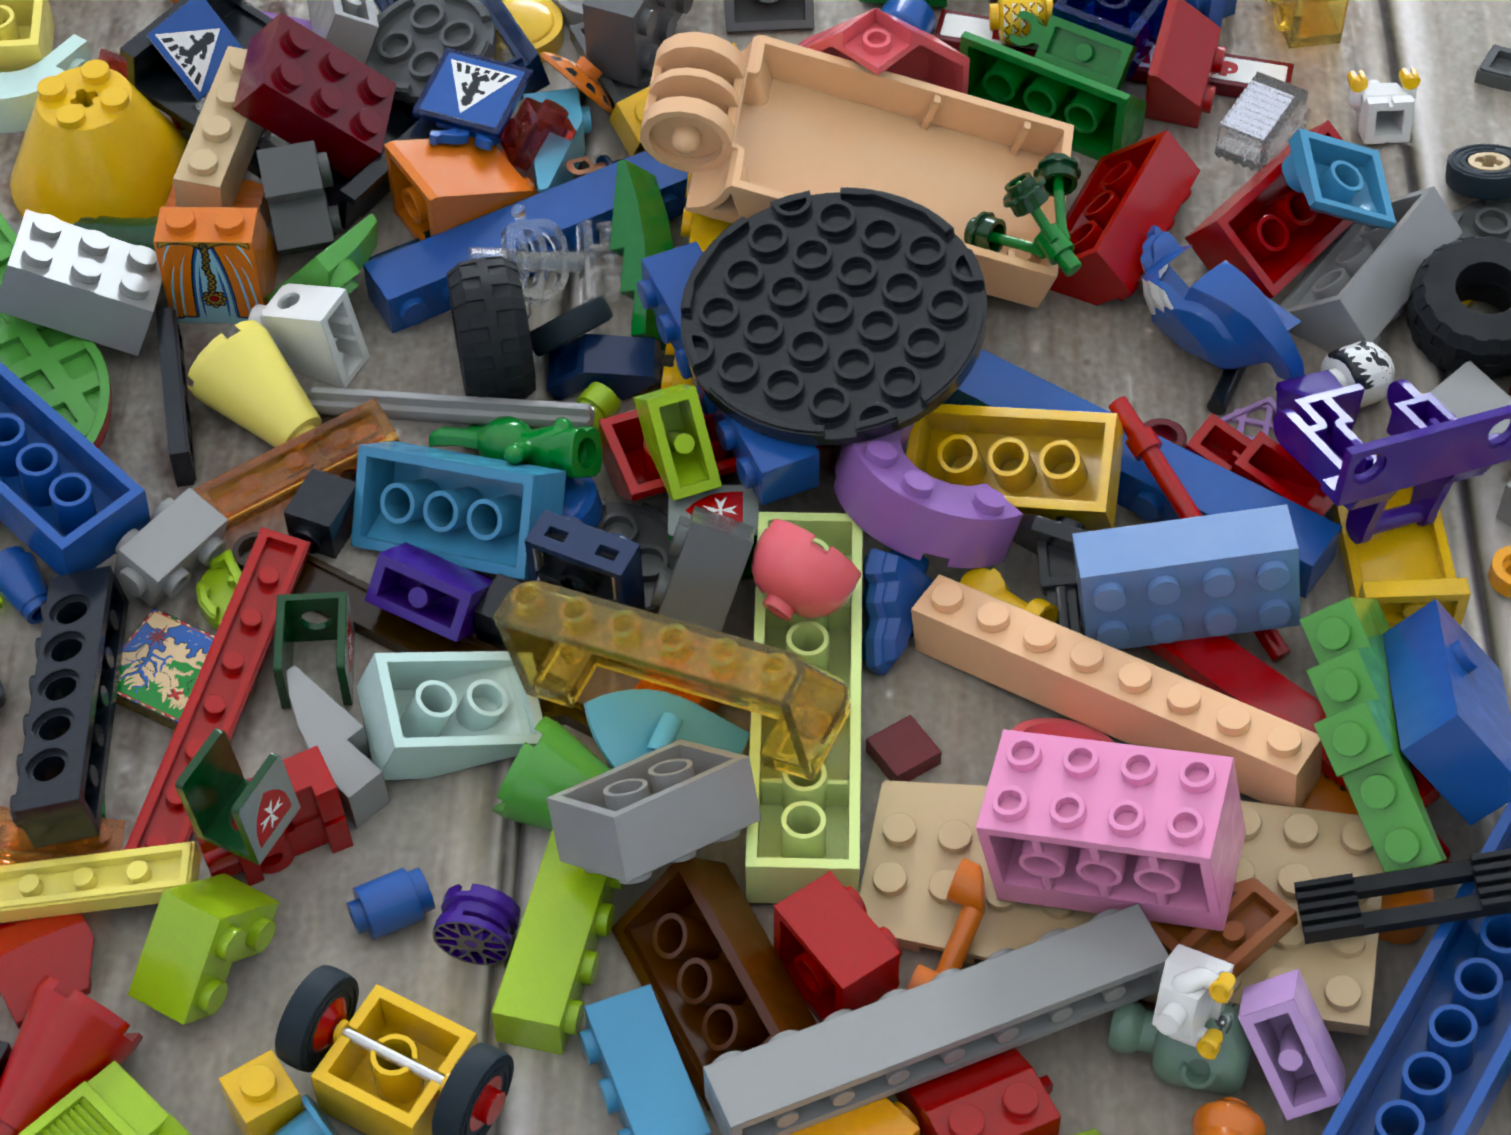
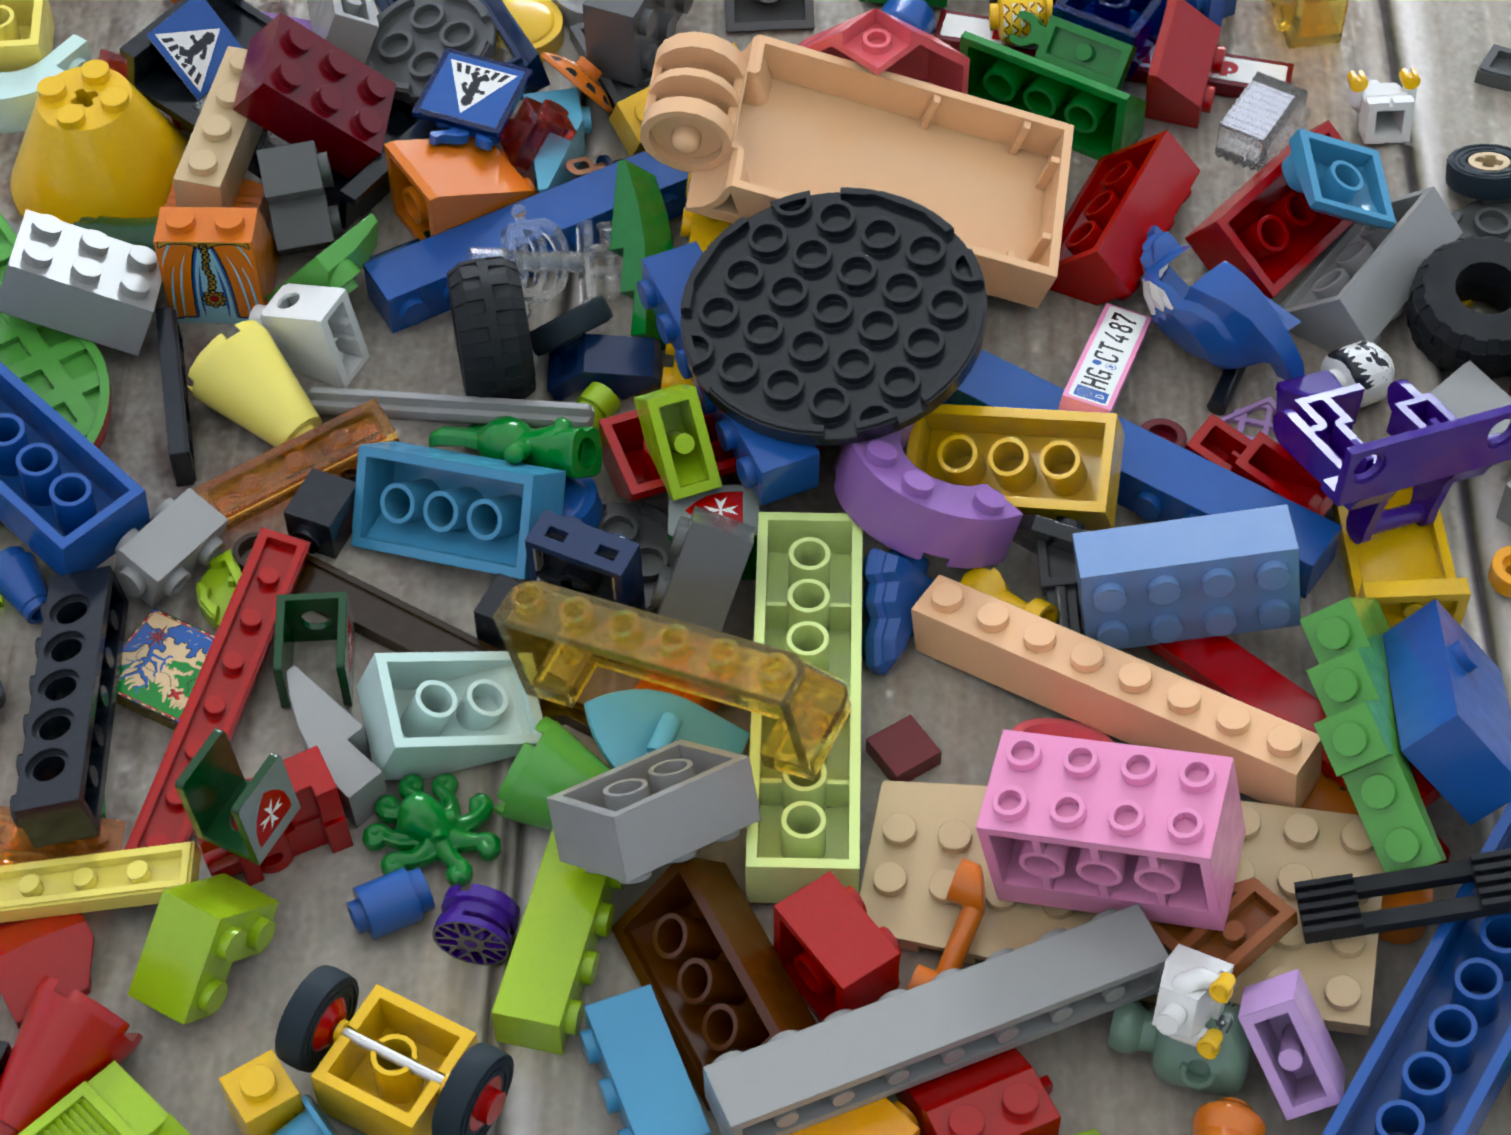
(427, 590): dark purple brick -> none
(432, 829): none -> green animal
(800, 574): coral cylinder -> none
(1025, 194): plant -> none
(1106, 361): none -> tile
(1146, 447): red bar -> none

